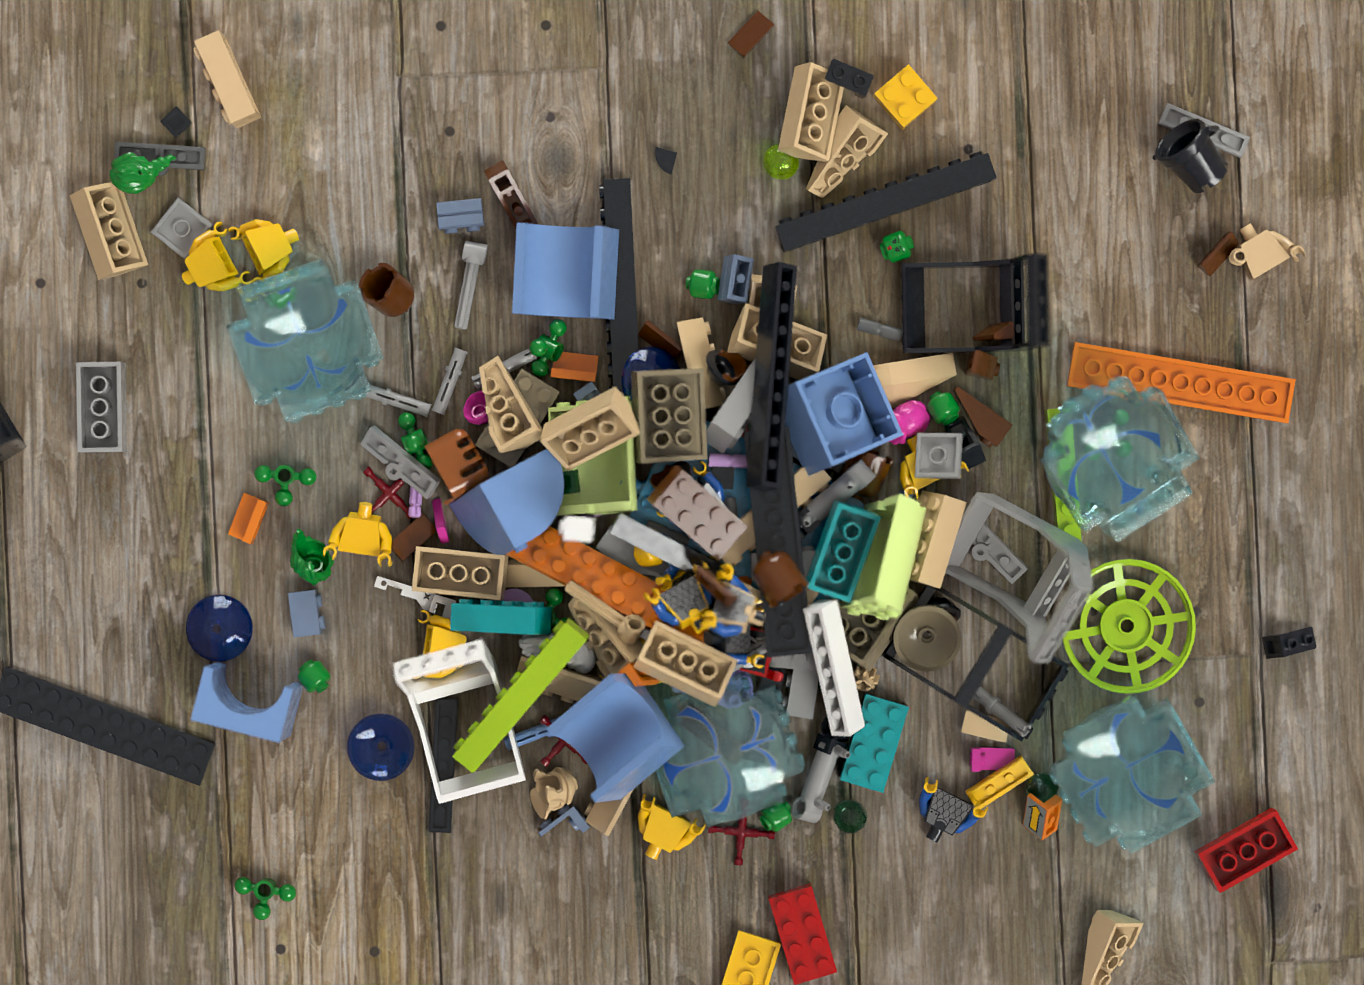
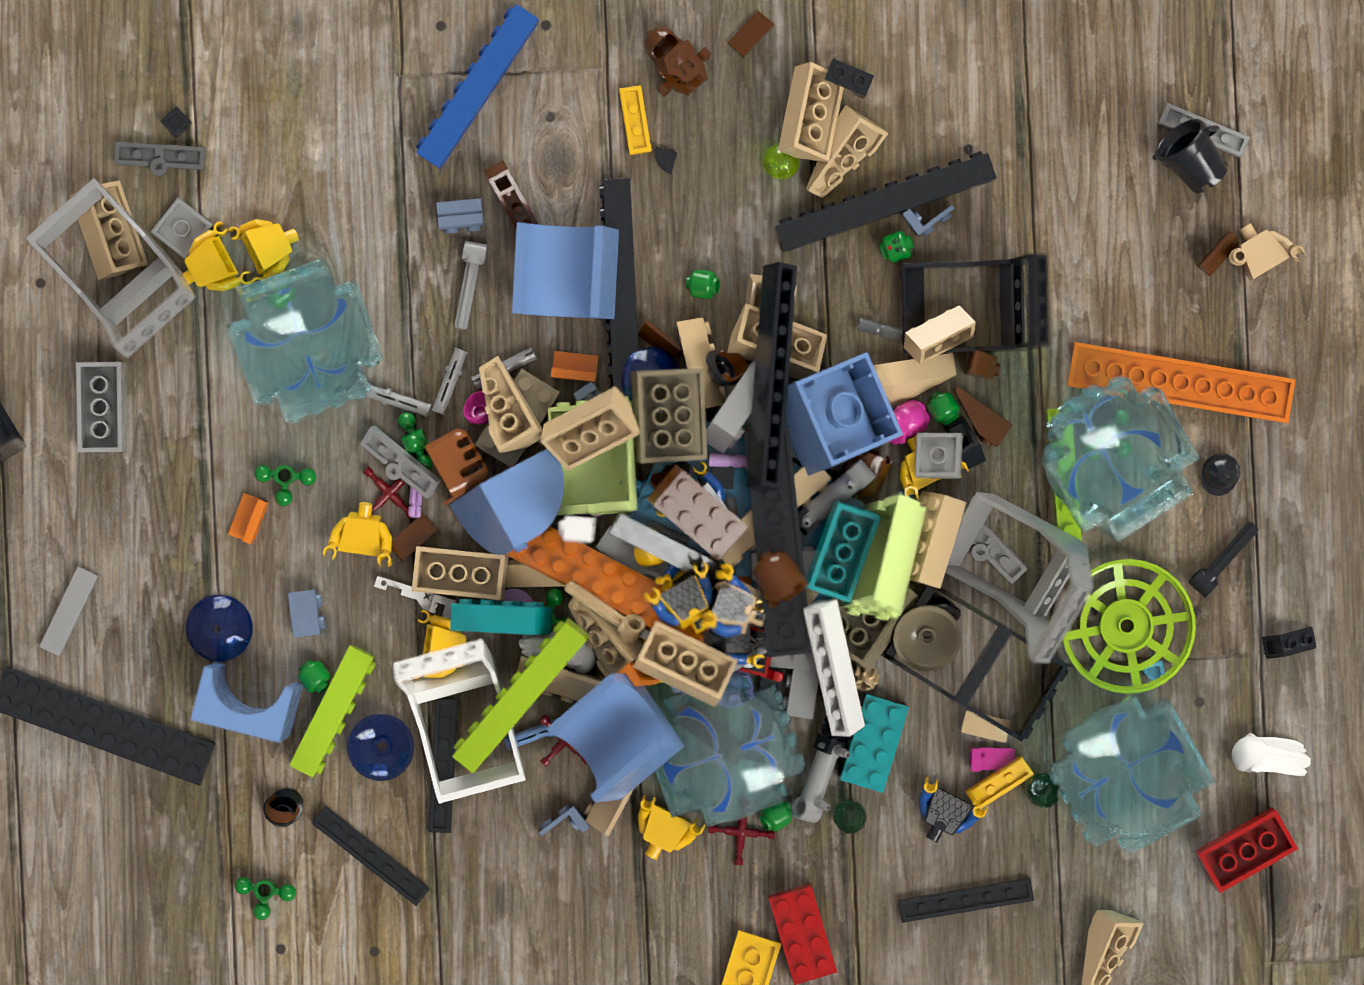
(69, 611): none -> light grey tile
(135, 173): green hair -> none
(136, 291): none -> light grey window
(227, 79): tan brick -> none
(283, 807): none -> black piece
(308, 558): green hair -> none
(332, 710): none -> lime brick
(370, 855): none -> black tile
(386, 290): reddish brown cylinder -> none
(440, 521): dark pink tile -> none
(478, 86): none -> blue brick
(547, 348): green piece -> none
(552, 790): tan helmet -> none
(571, 482): dark green tile -> none
(635, 120): none -> yellow tile
(676, 59): none -> reddish brown helmet
(715, 586): reddish brown slope -> none
(735, 279): sand blue brick -> none
(905, 97): yellow brick -> none
(914, 221): none -> sand blue bracket
(939, 334): none -> brick
(966, 900): none -> black tile
(994, 706): light grey pin -> none
(996, 332): reddish brown slope -> none
(1042, 817): panel -> none
(1154, 671): none -> medium azure tile
(1206, 579): none -> black axle
(1220, 474): none -> black piece
(1270, 755): none -> white hair

